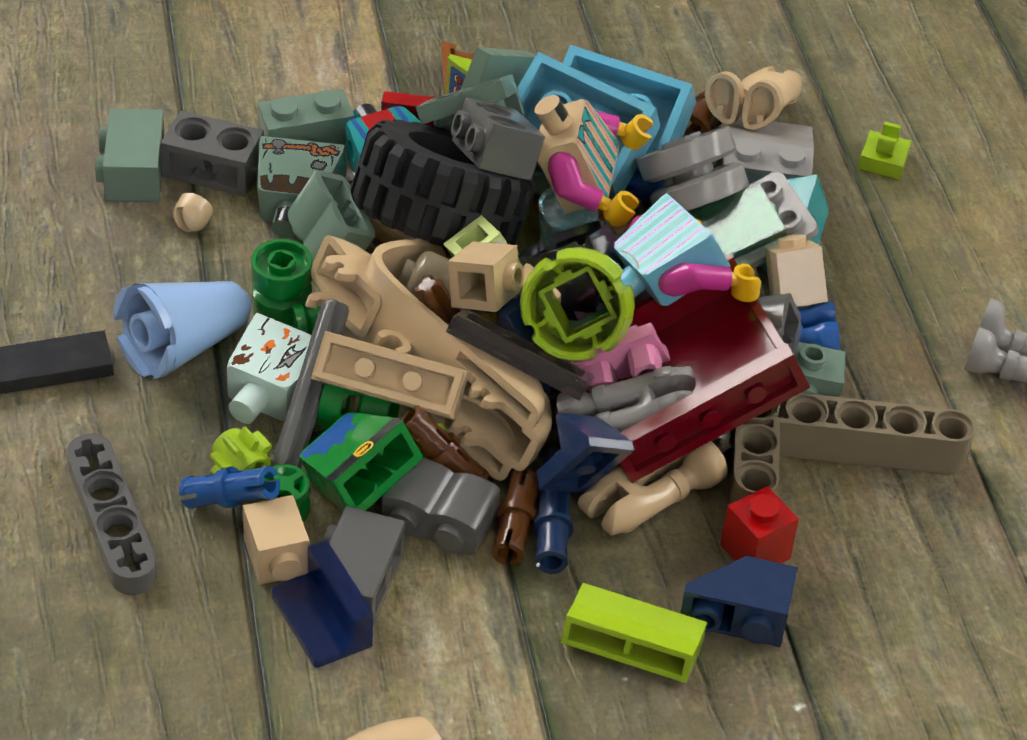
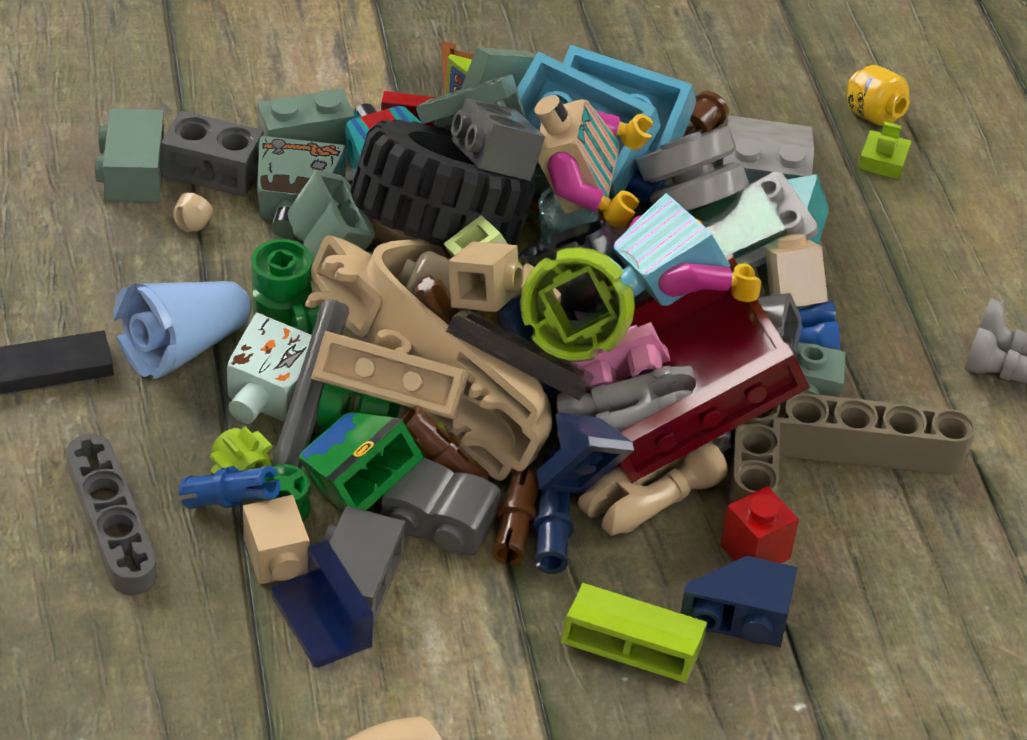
(755, 98): tan piece -> none
(878, 95): none -> yellow head

